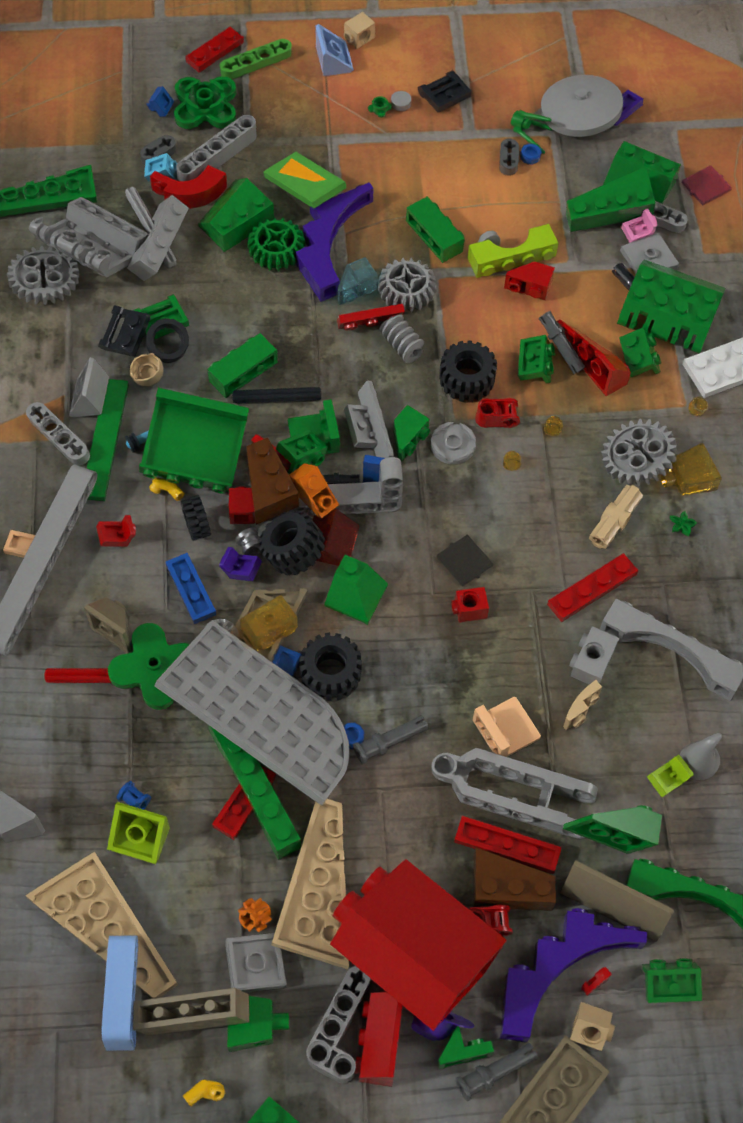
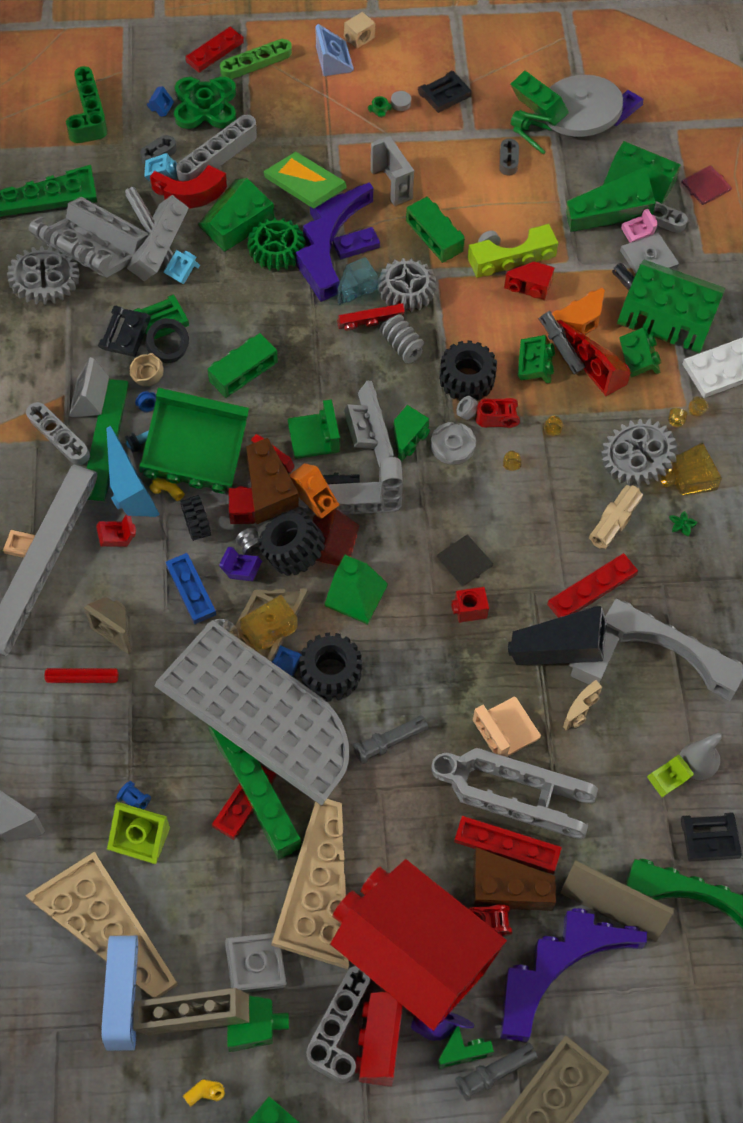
(91, 123): none -> green beam
(125, 481): none -> dark azure wedge
(136, 668): green plant -> none
(146, 401): none -> blue plate
(181, 266): none -> medium azure bracket
(254, 914): orange gear -> none
(276, 395): black axle -> none
(302, 449): green bracket -> none
(354, 734): blue tile -> none
(356, 243): none -> dark purple plate
(371, 468): blue tile -> none
(388, 158): none -> light grey panel
(467, 407): none -> light grey tile
(530, 154): blue tile -> none
(539, 97): none -> green brick
(561, 640): none -> black slope
(584, 313): none -> orange slope
(592, 1026): tan brick -> none
(599, 979): red tile -> none
(621, 829): green slope -> none
(672, 981): green bracket -> none
(677, 417): none -> clear yellow hinge
(711, 845): none -> black plate

